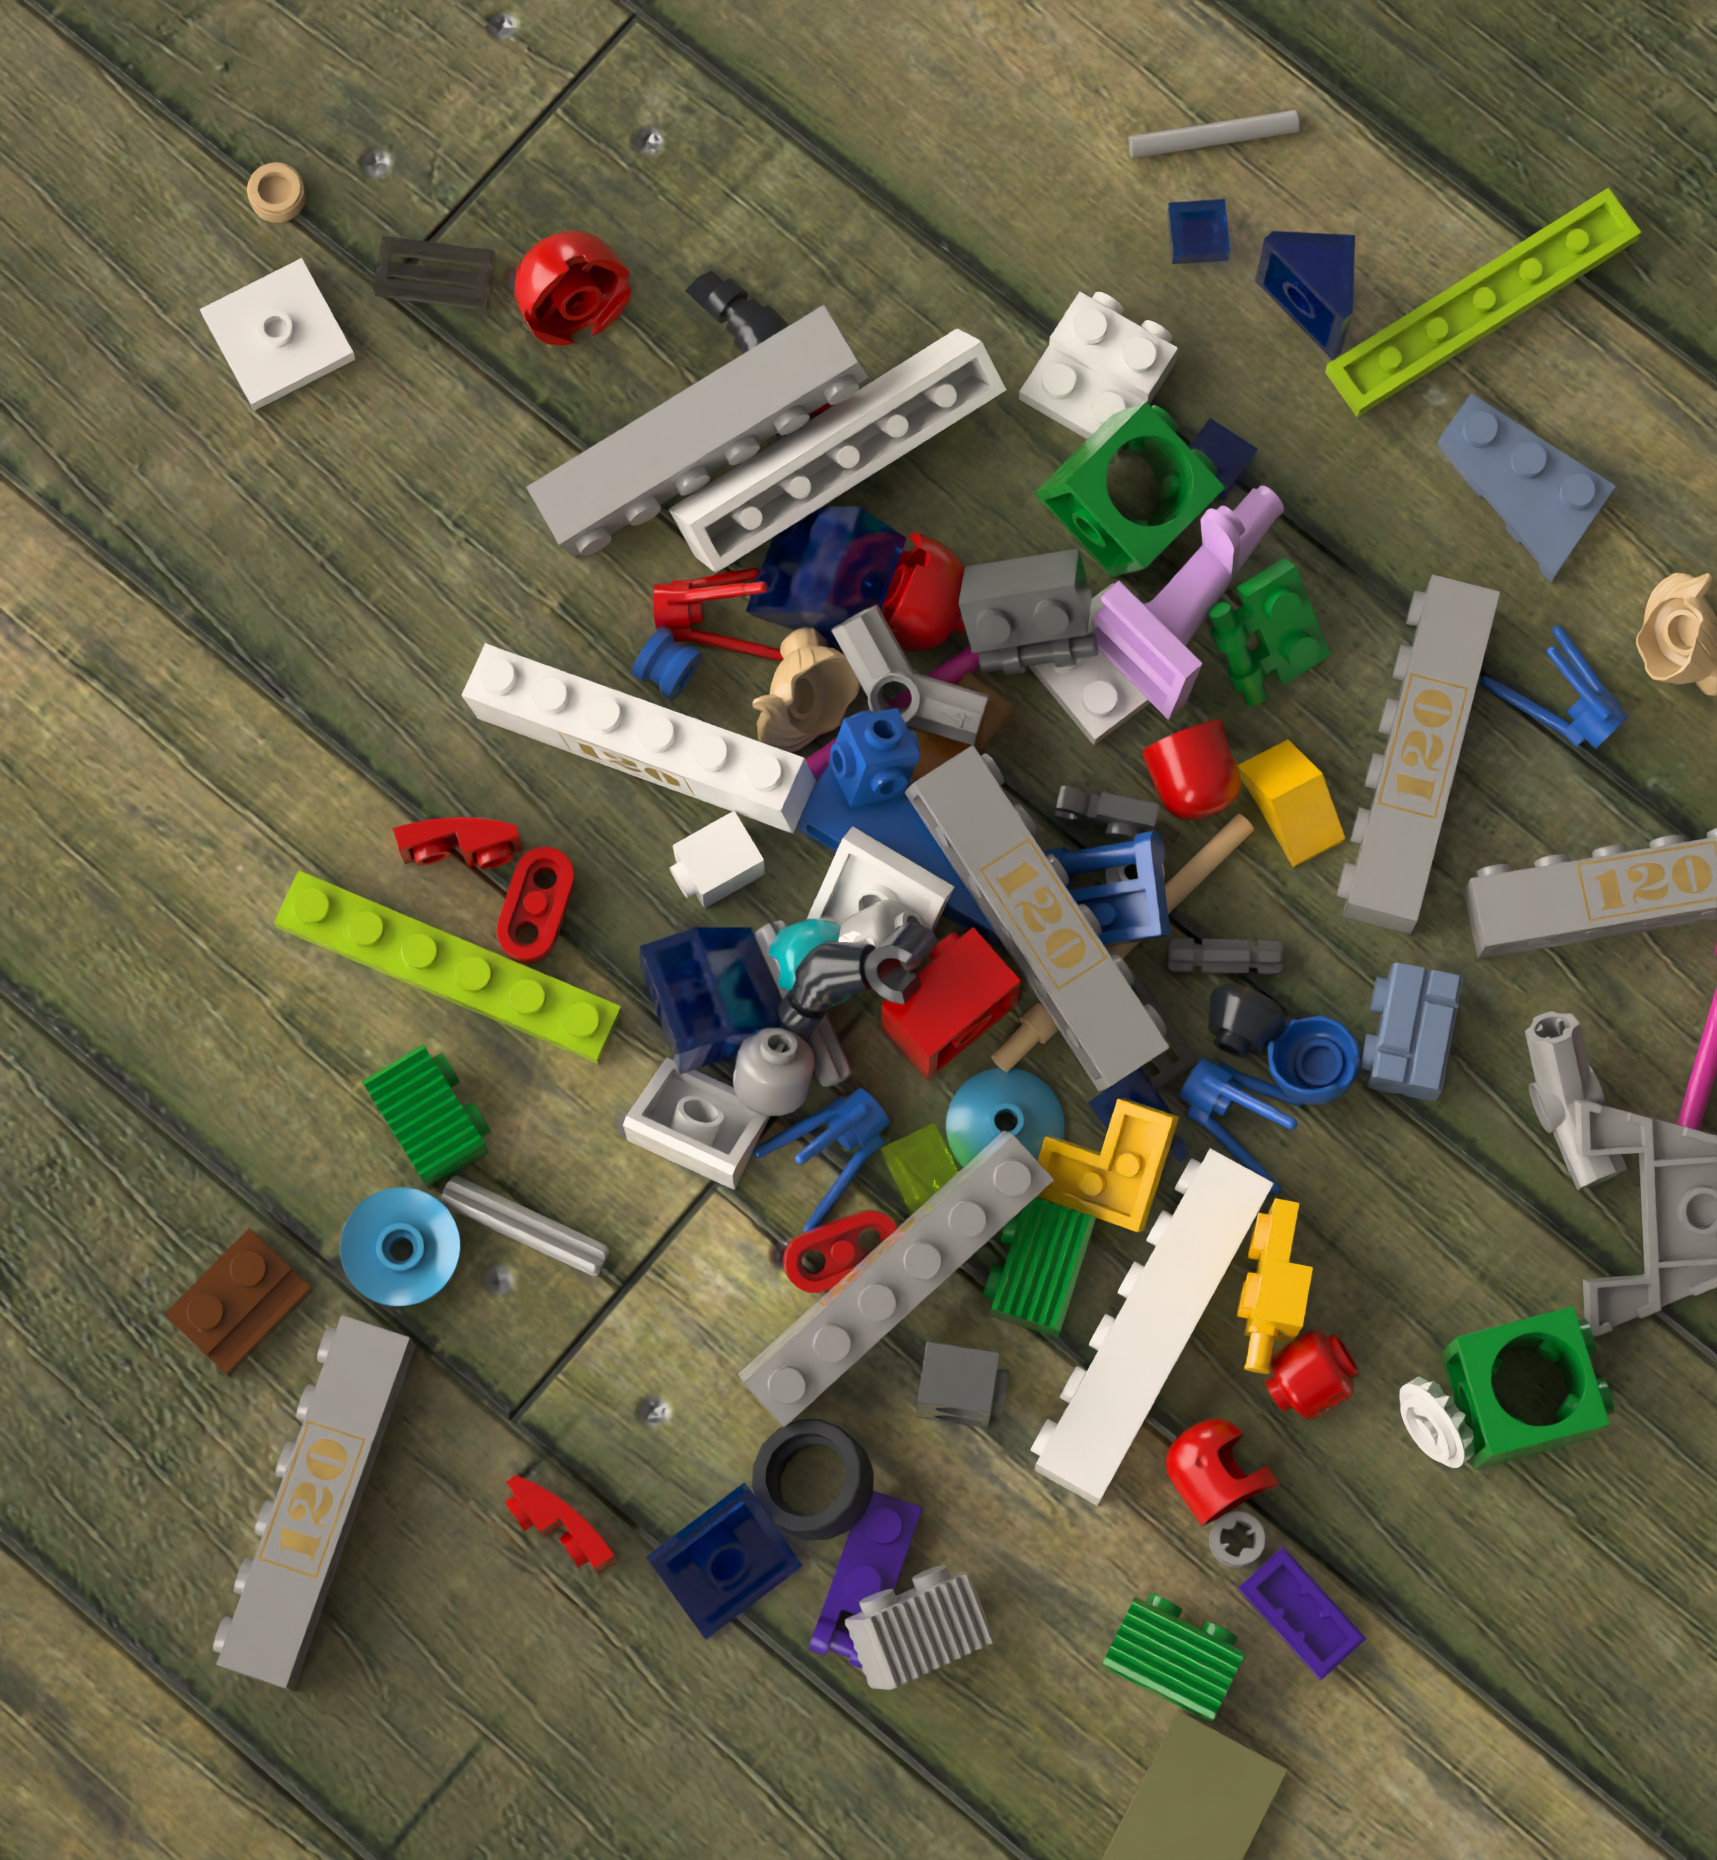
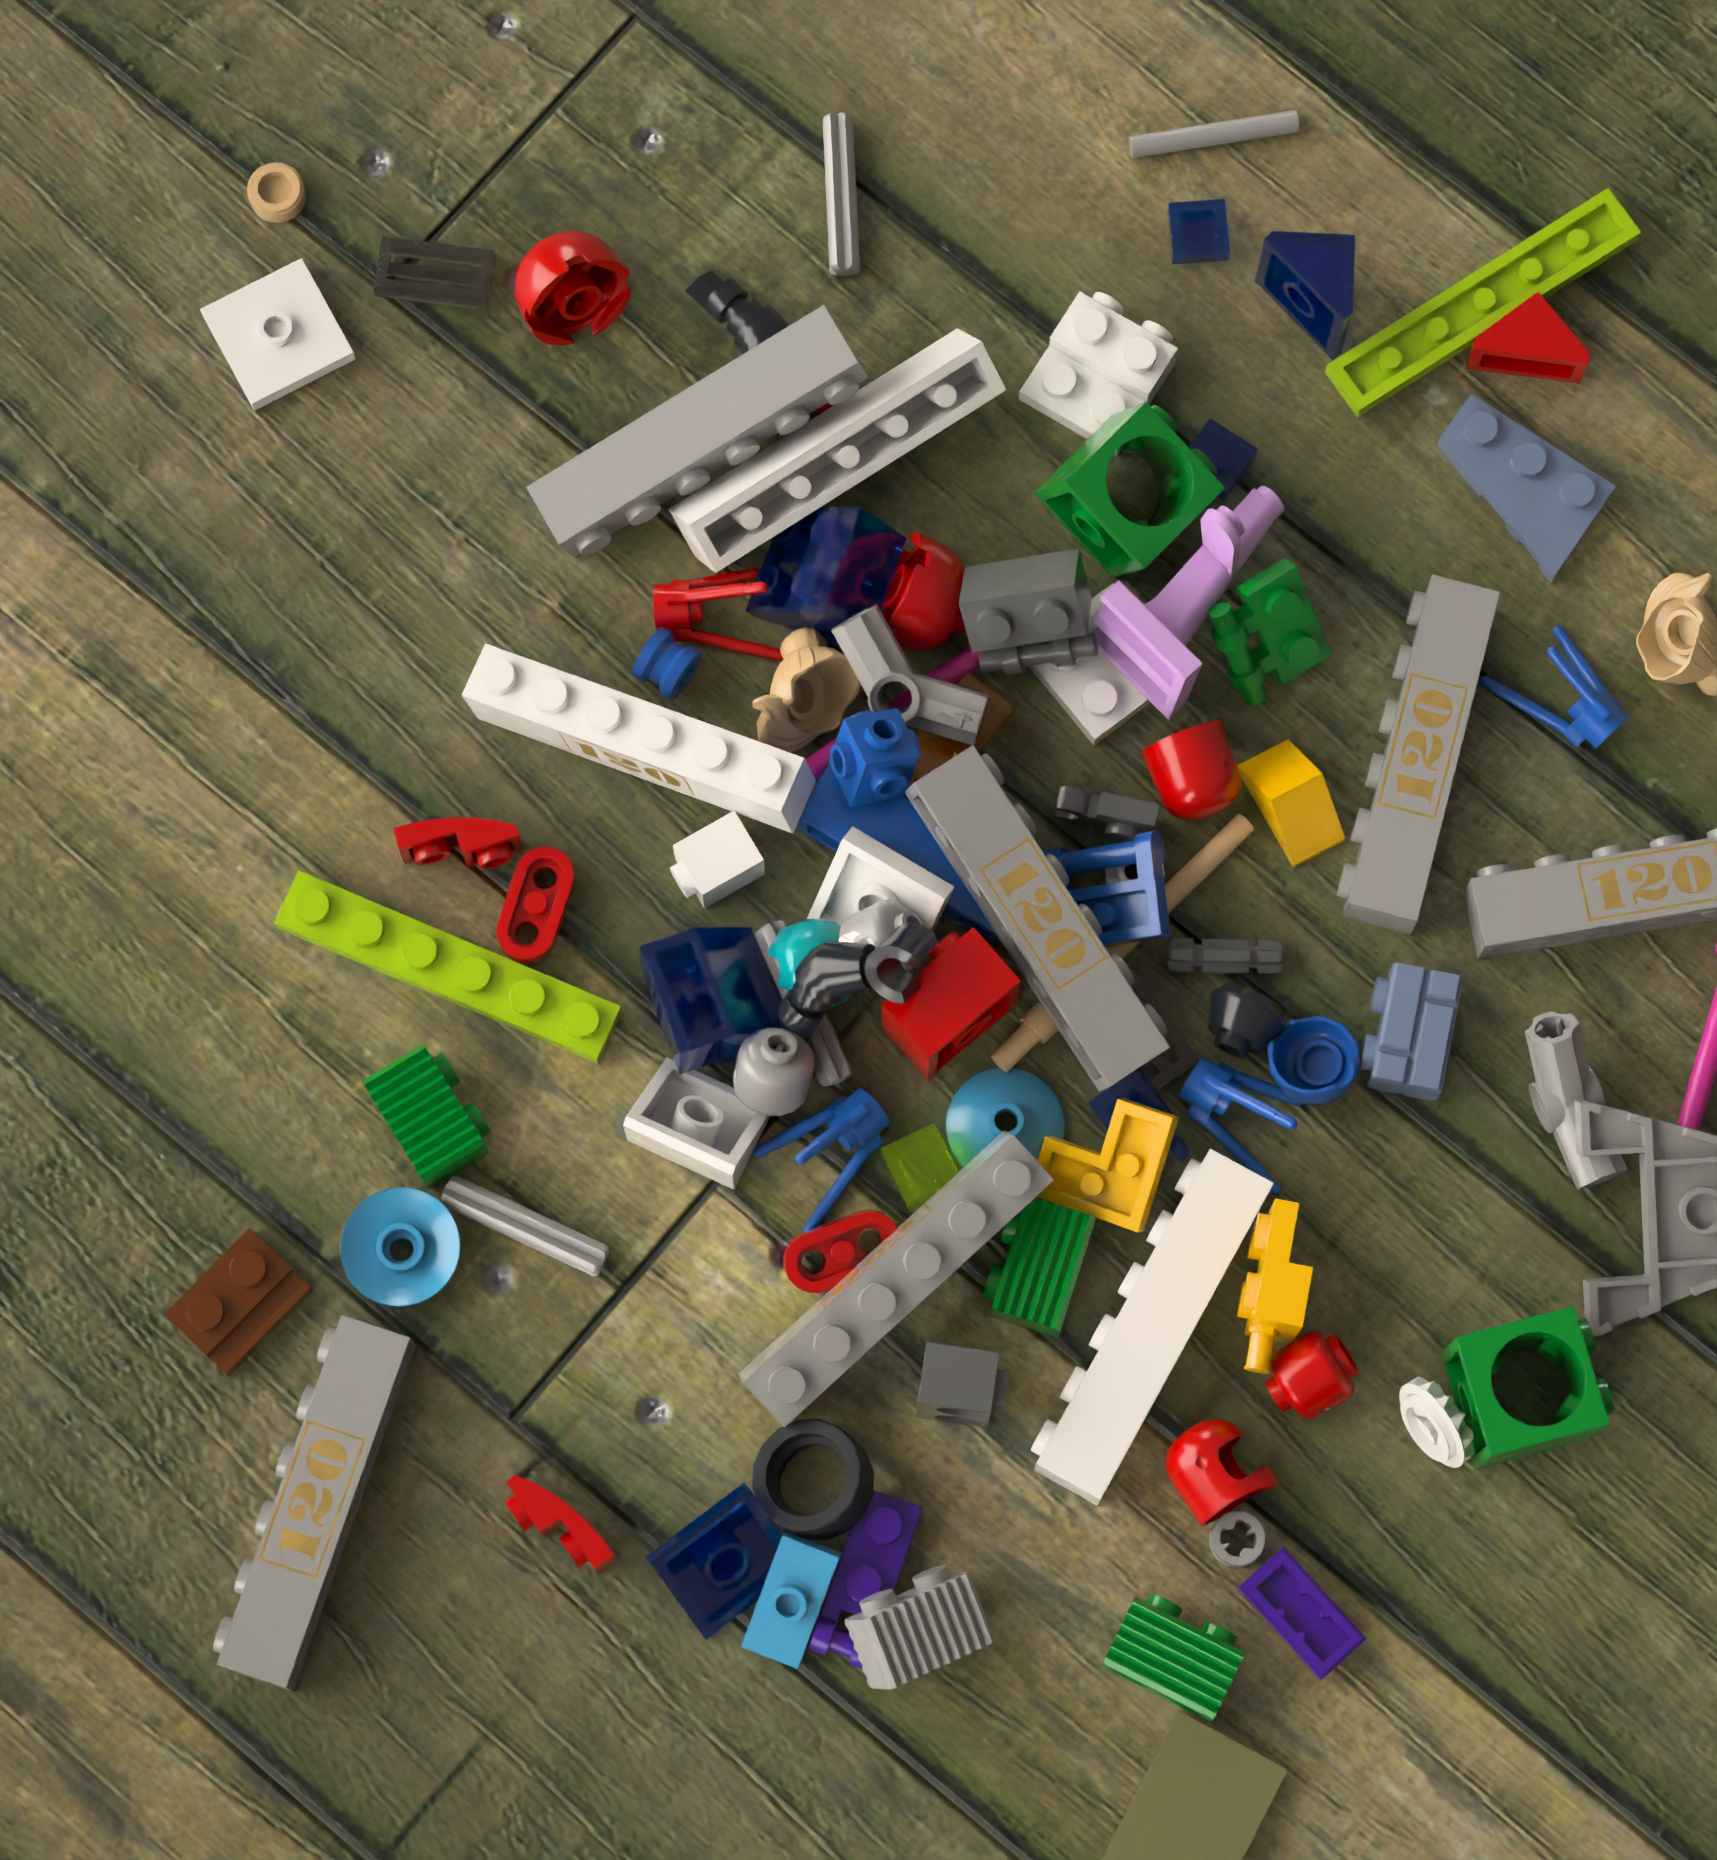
(791, 1599): none -> dark azure plate
(841, 194): none -> light grey axle
(1530, 344): none -> red slope

